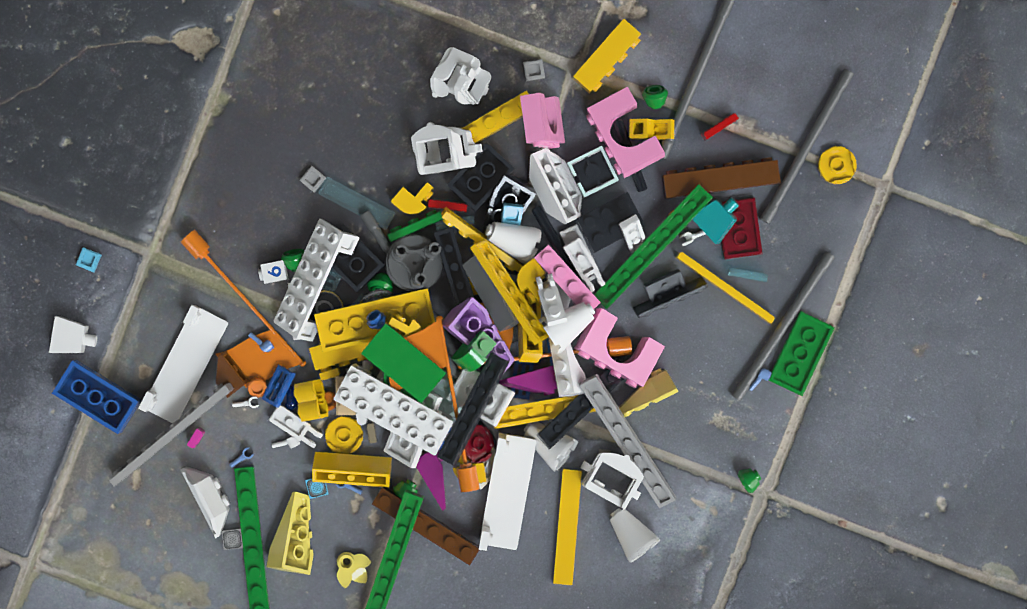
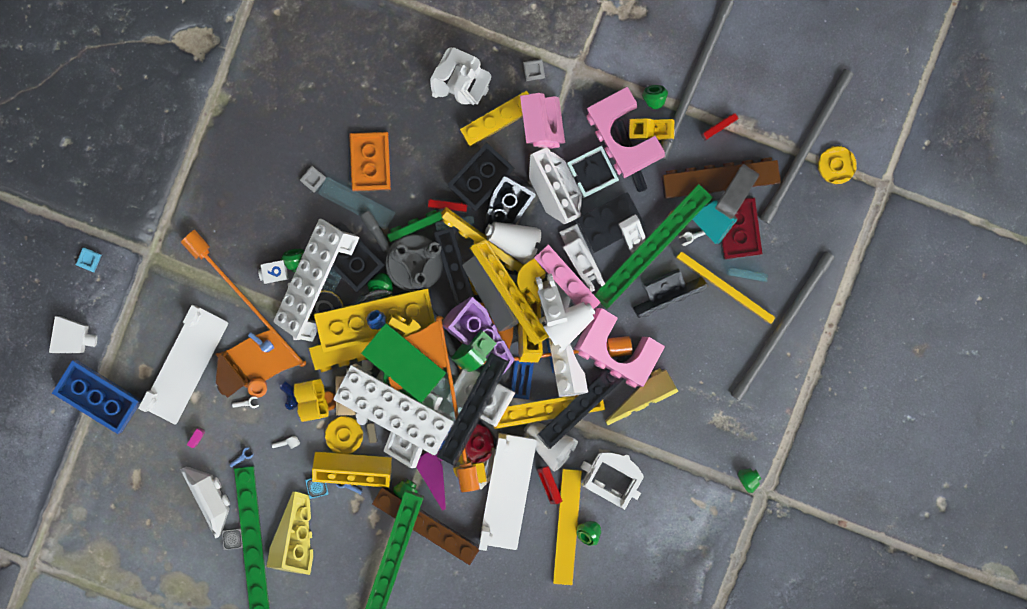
(176, 428): light grey plate -> none
(280, 387): blue tile -> none
(293, 425): white hinge -> none
(330, 374): yellow tile -> none
(353, 571): light yellow plate -> none
(370, 161): none -> orange tile
(412, 205): yellow brick -> none
(431, 135): white animal -> none
(512, 213): medium azure tile -> none
(534, 381): magenta slope -> none
(549, 485): none -> red tile
(552, 236): black axle -> none
(589, 533): none -> green cone
(606, 56): yellow brick -> none
(627, 439): light grey plate -> none
(632, 534): white cone -> none
(737, 191): none -> flat silver beam
(763, 374): medium blue hand -> none
(801, 353): green tile -> none

